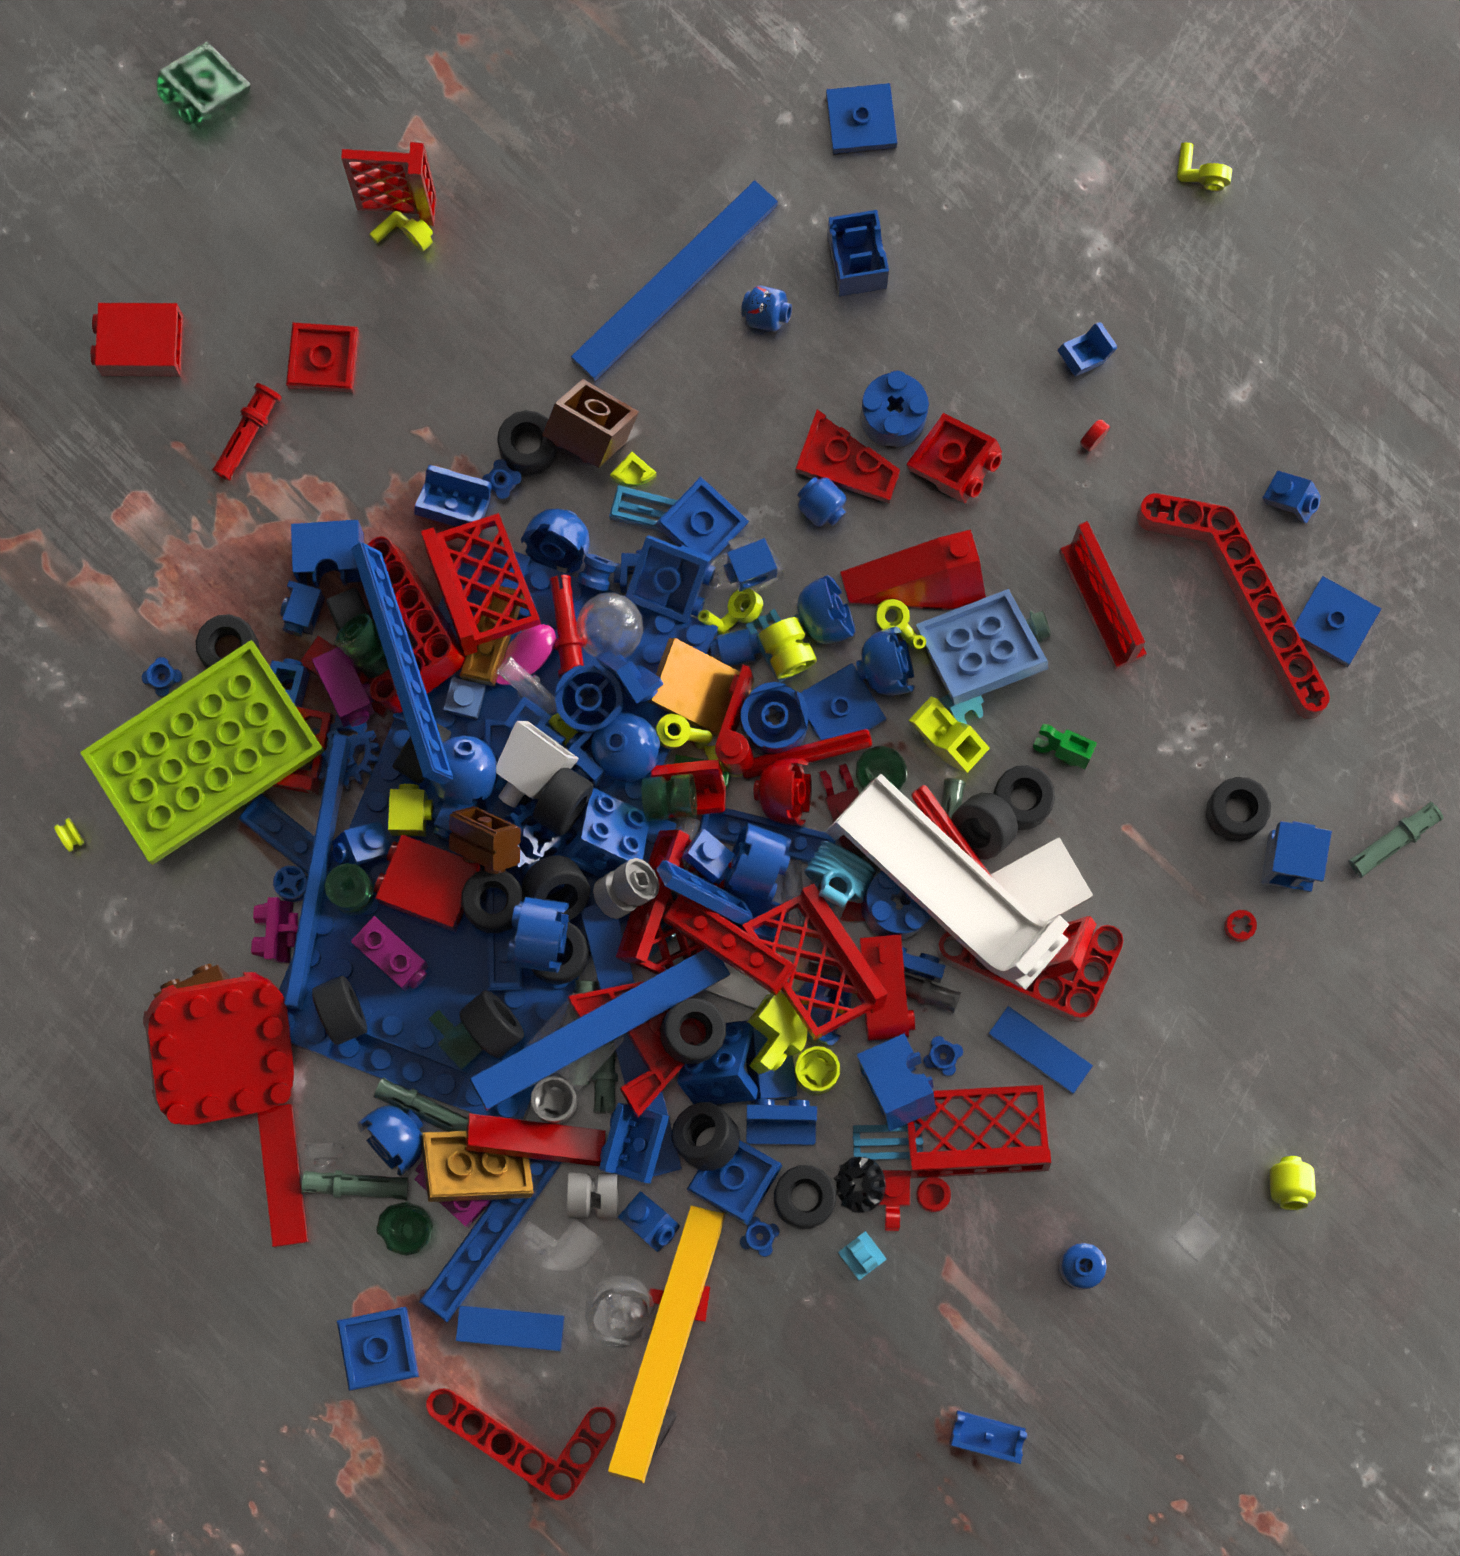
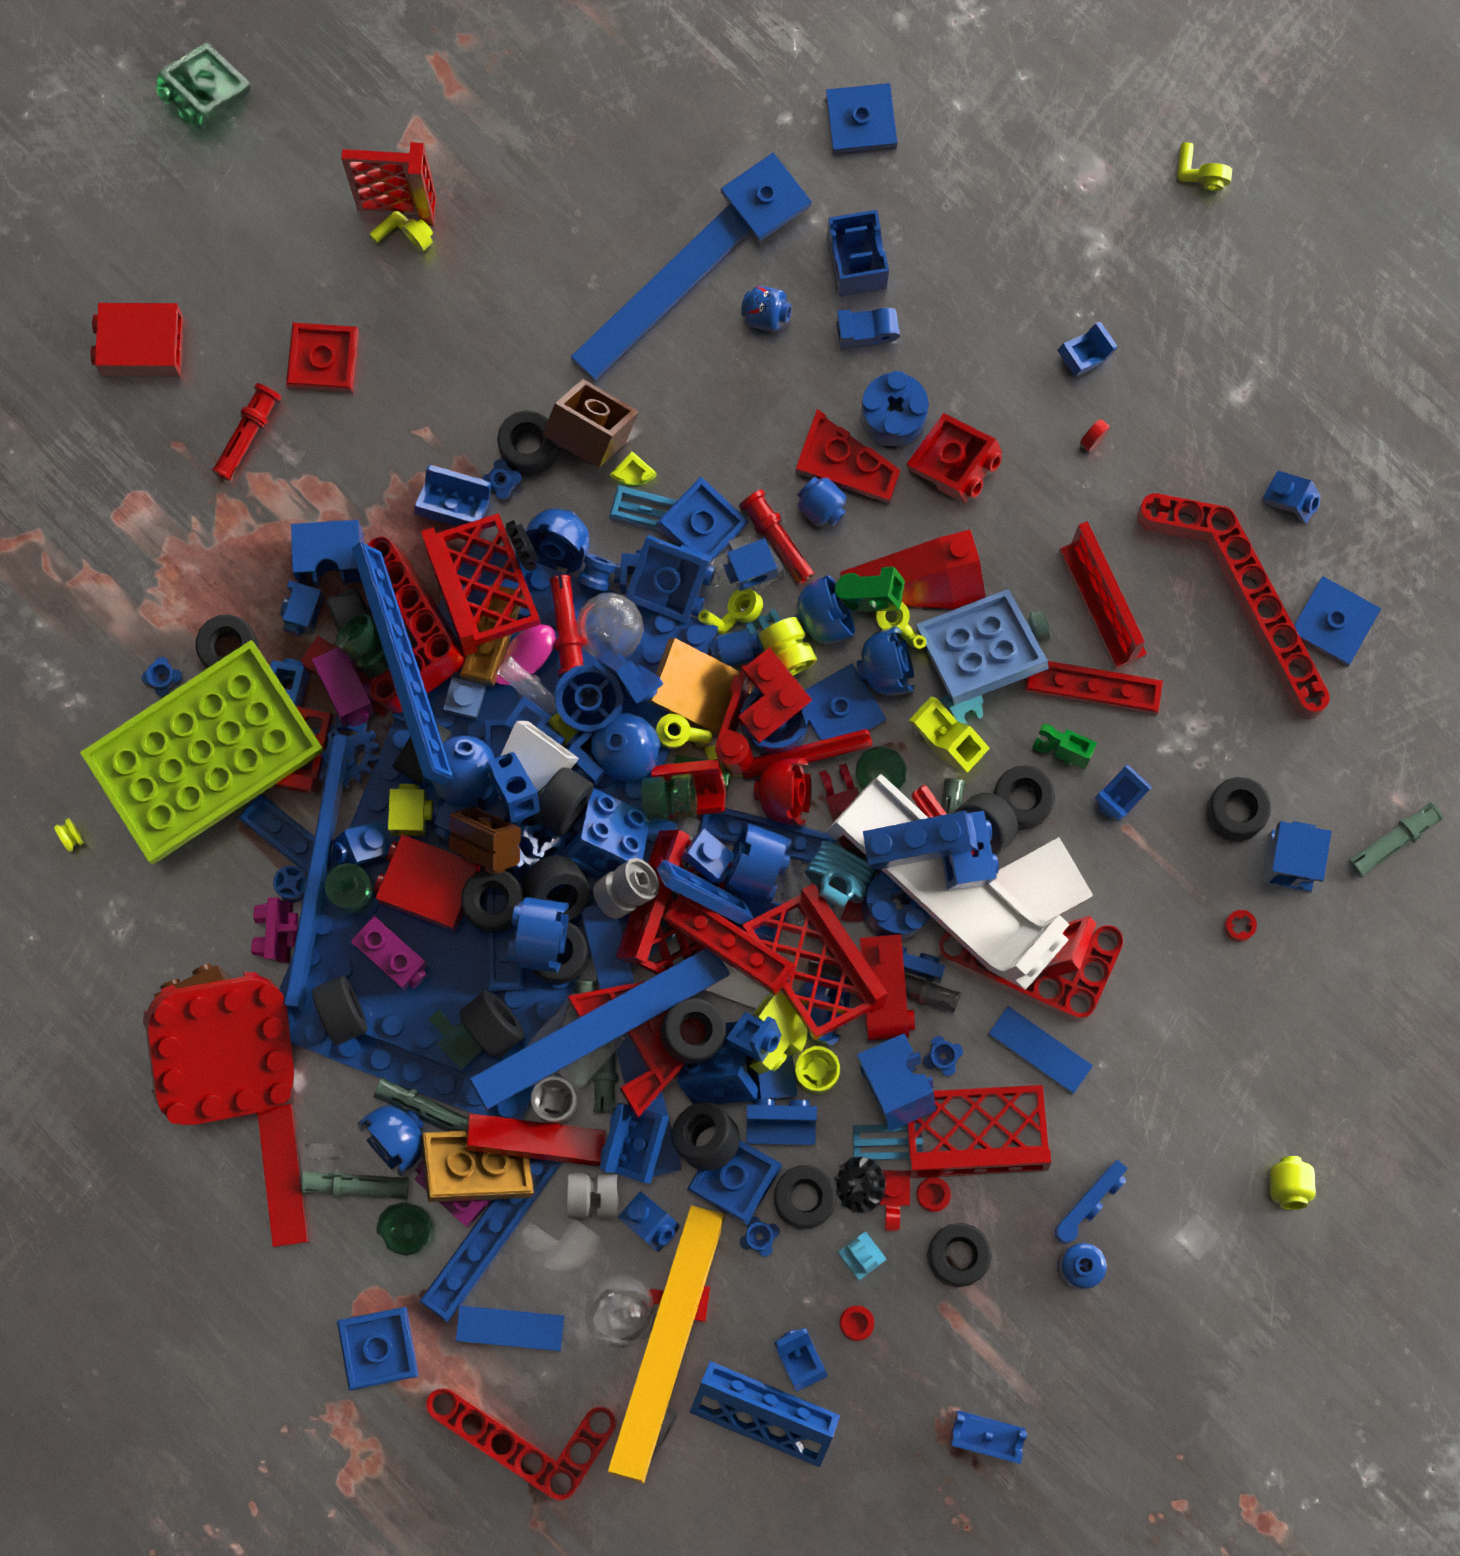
(513, 787): none -> blue leg
(522, 545): none -> black gear
(755, 1036): none -> blue bracket
(766, 197): none -> blue plate
(767, 1408): none -> blue fence
(768, 524): none -> red pin
(780, 692): none -> red plate
(800, 1358): none -> blue bracket
(856, 1323): none -> red tile
(866, 327): none -> blue leg
(871, 592): none -> green leg
(920, 840): none -> blue brick
(977, 869): none -> blue brick
(980, 1248): none -> black tyre
(1089, 1204): none -> blue plate
(1097, 687): none -> red tile
(1122, 793): none -> blue bracket

